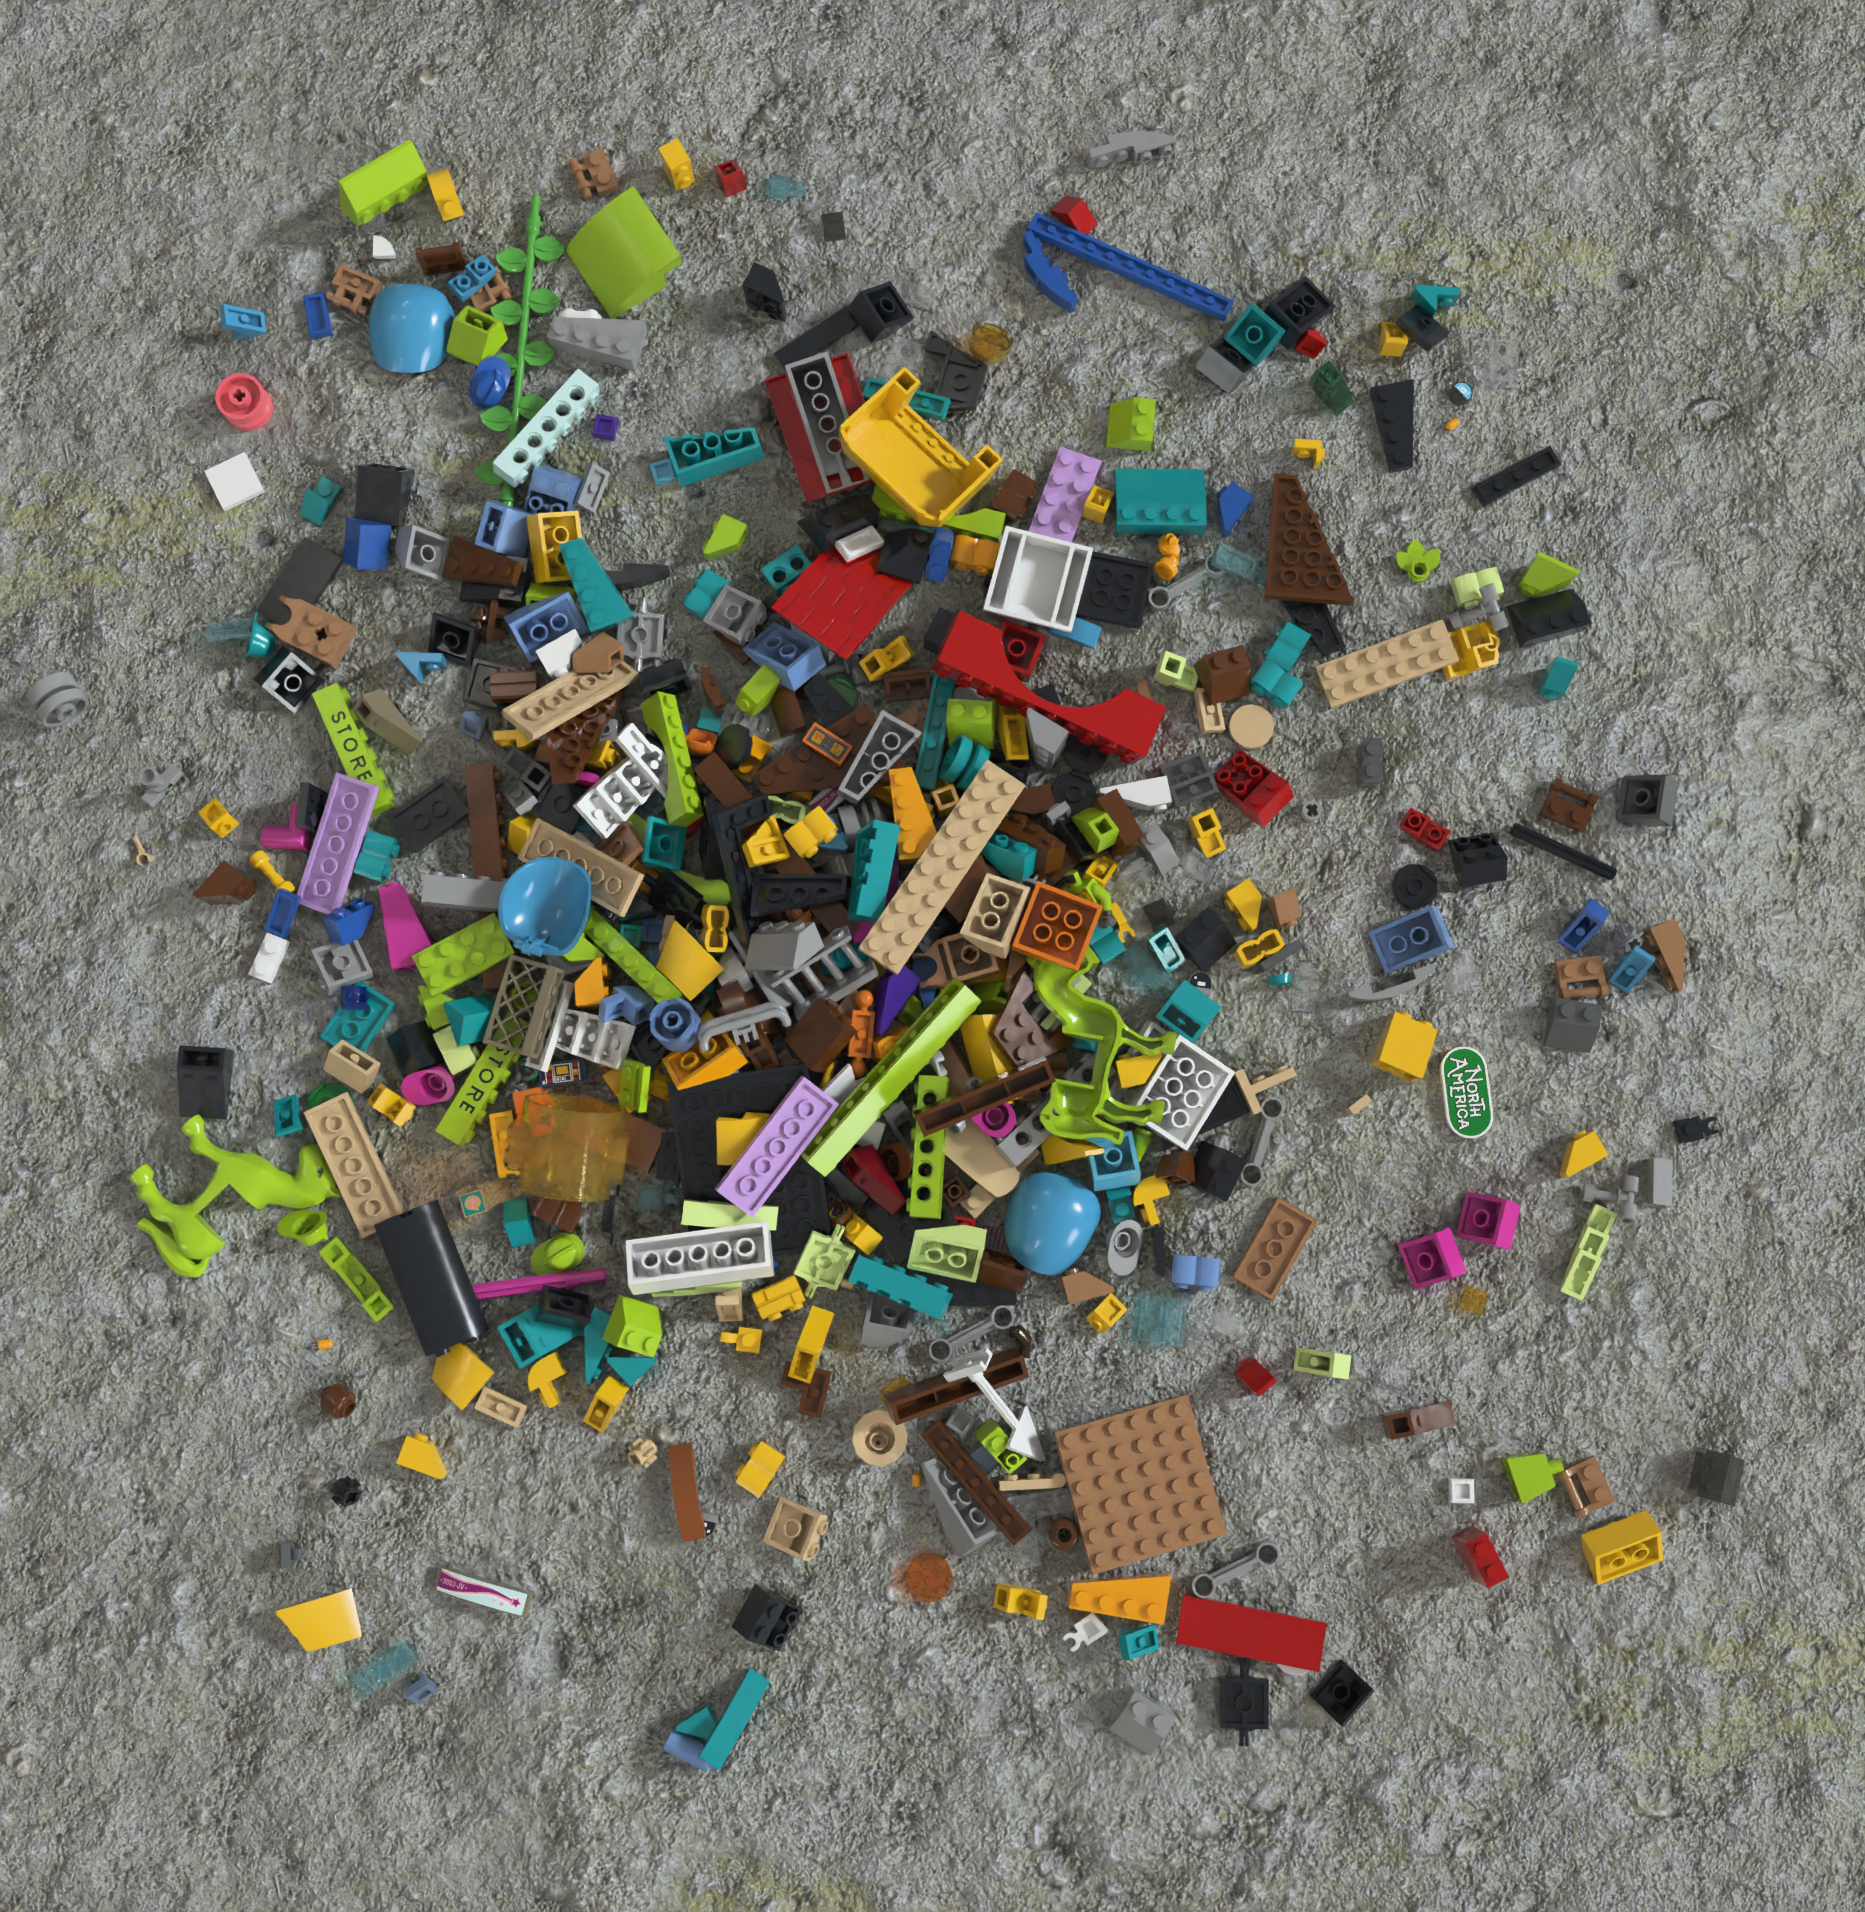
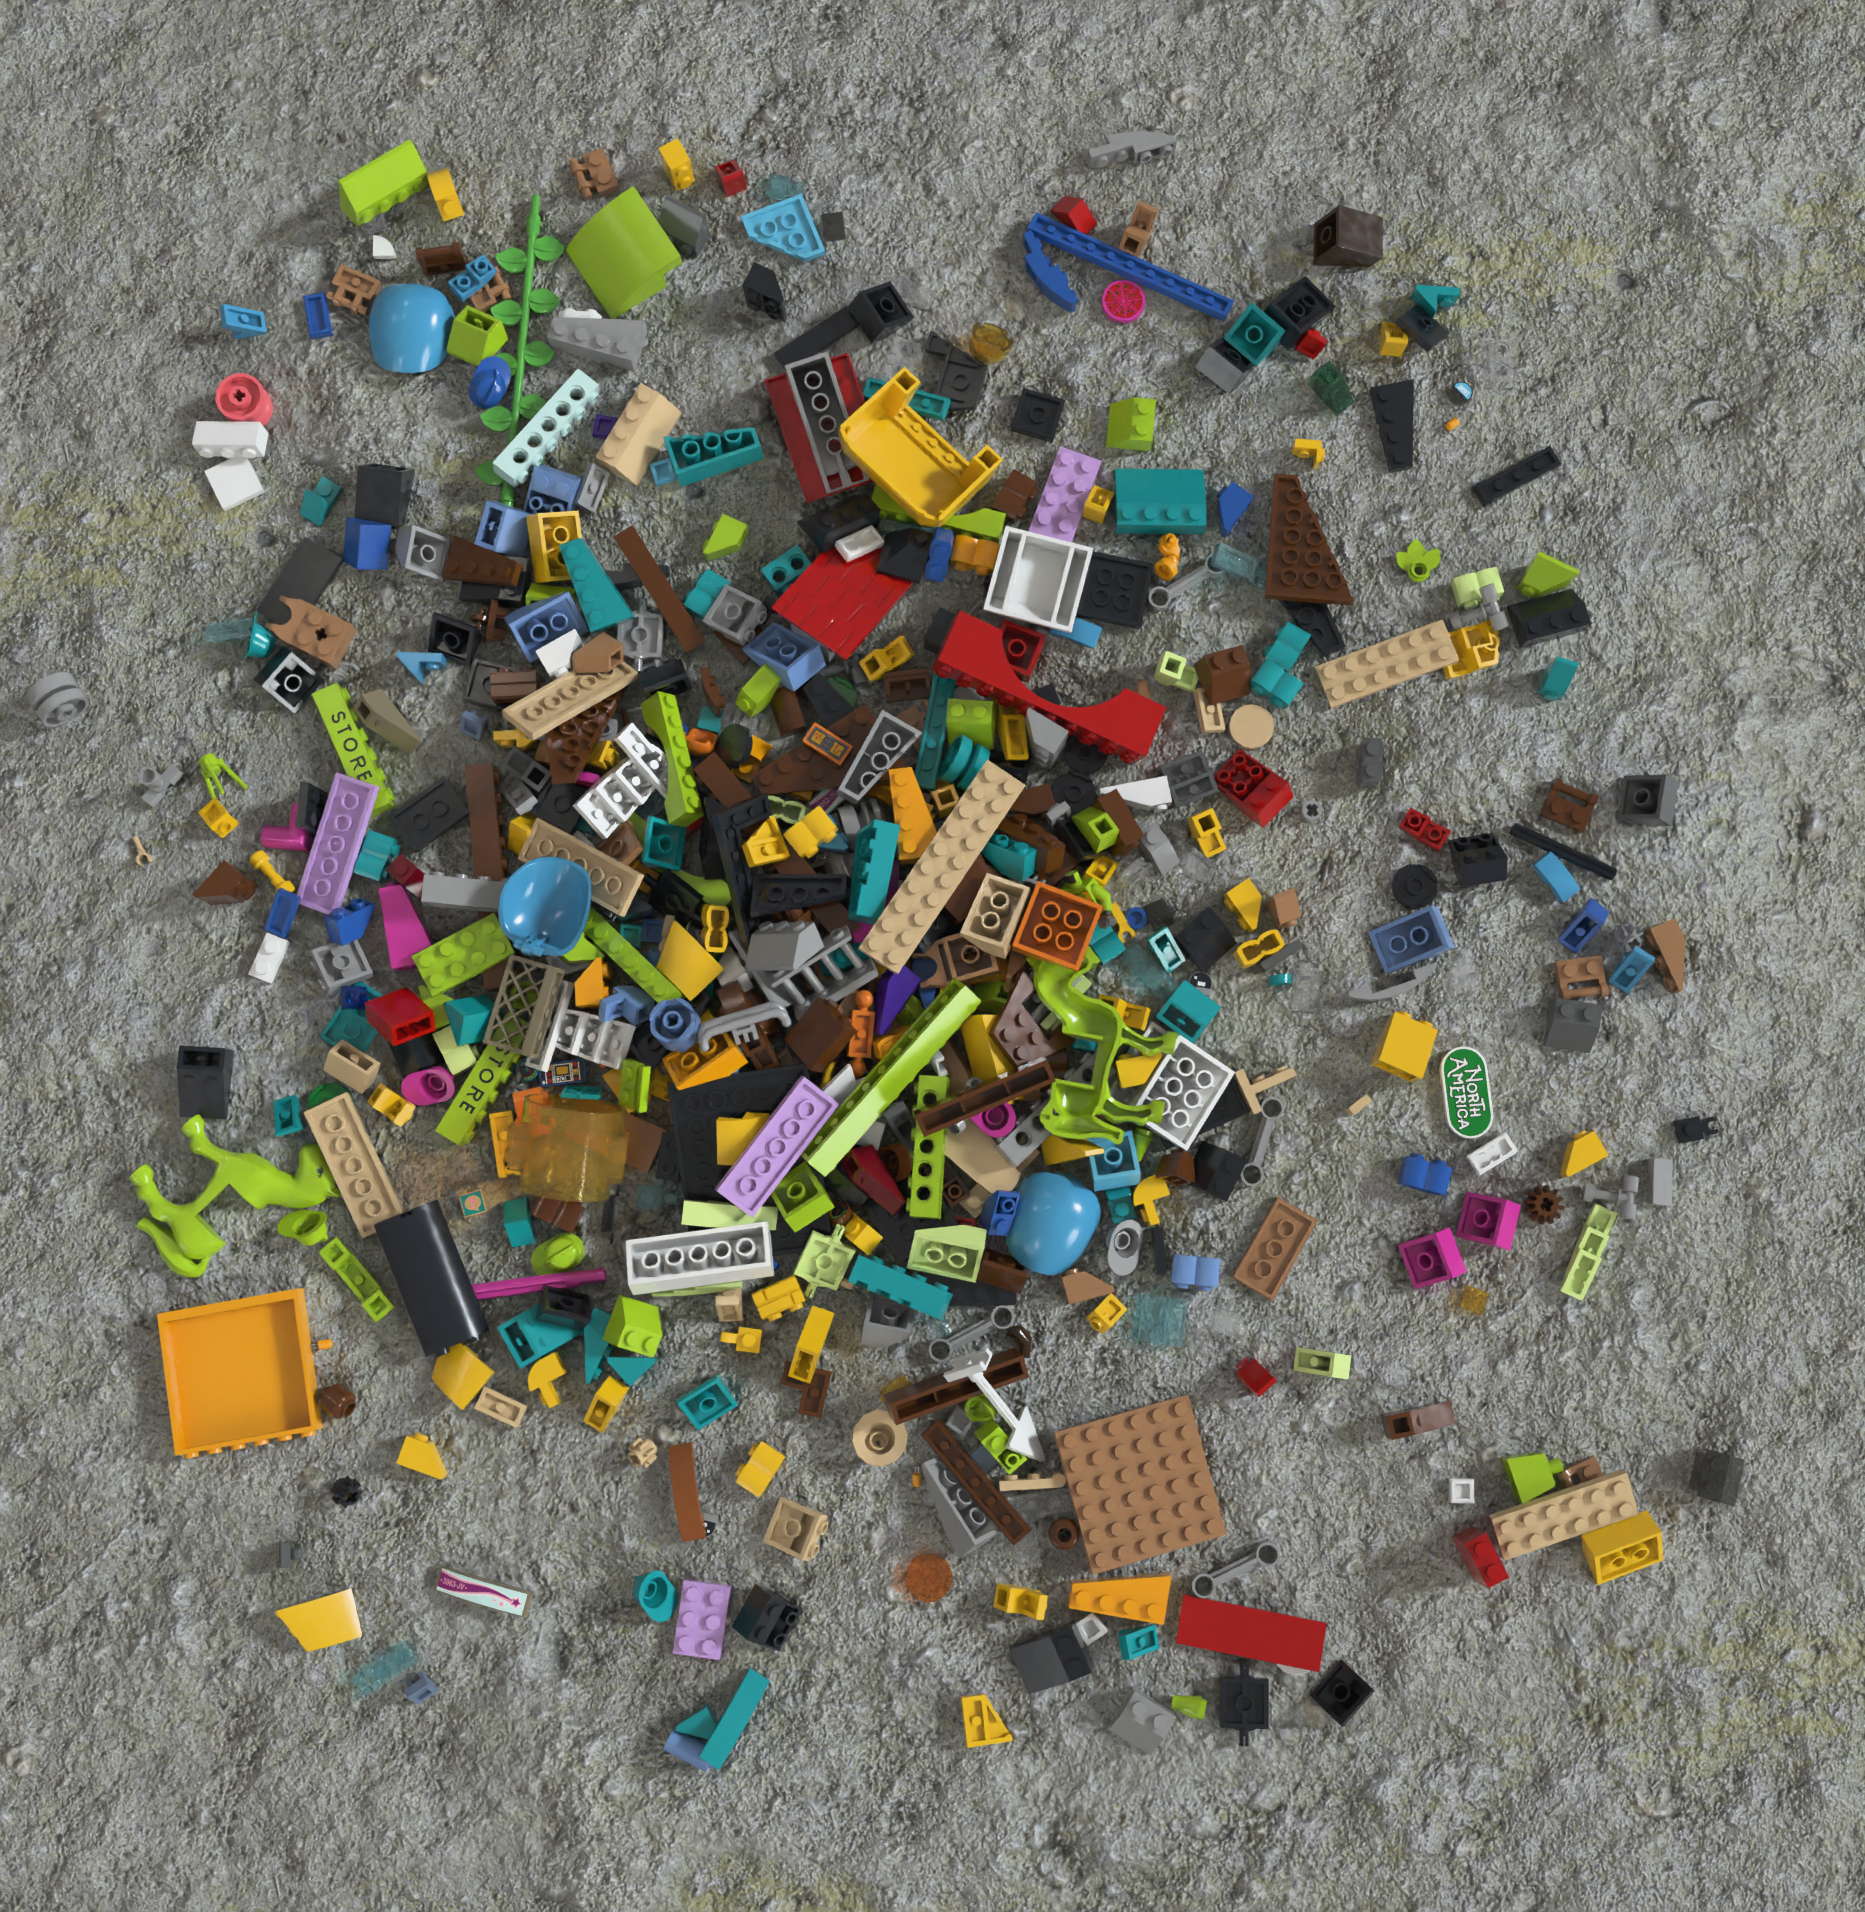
(211, 768): none -> lime plant
(230, 439): none -> white brick
(239, 1372): none -> light orange panel
(400, 1016): none -> red brick
(407, 874): none -> dark red slope
(582, 1092): none -> teal window
(638, 435): none -> tan slope
(655, 1595): none -> teal piece
(659, 589): none -> reddish brown tile
(684, 226): none -> dark grey slope
(702, 1619): none -> lavender plate
(707, 1402): none -> teal slope
(785, 228): none -> medium azure plate
(801, 1197): none -> lime slope
(982, 1410): none -> lime piece
(982, 1722): none -> yellow wing
(999, 1212): none -> blue slope
(1037, 415): none -> black plate
(1052, 1658): none -> black slope
(1123, 301): none -> tile
(1132, 1015): none -> yellow brick
(1136, 918): none -> blue tile
(1139, 229): none -> medium nougat brick
(1190, 1705): none -> lime cone
(1348, 238): none -> dark brown slope
(1424, 1175): none -> blue brick
(1491, 1153): none -> white plate
(1549, 1211): none -> reddish brown gear
(1557, 876): none -> dark azure slope
(1563, 1514): none -> tan plate

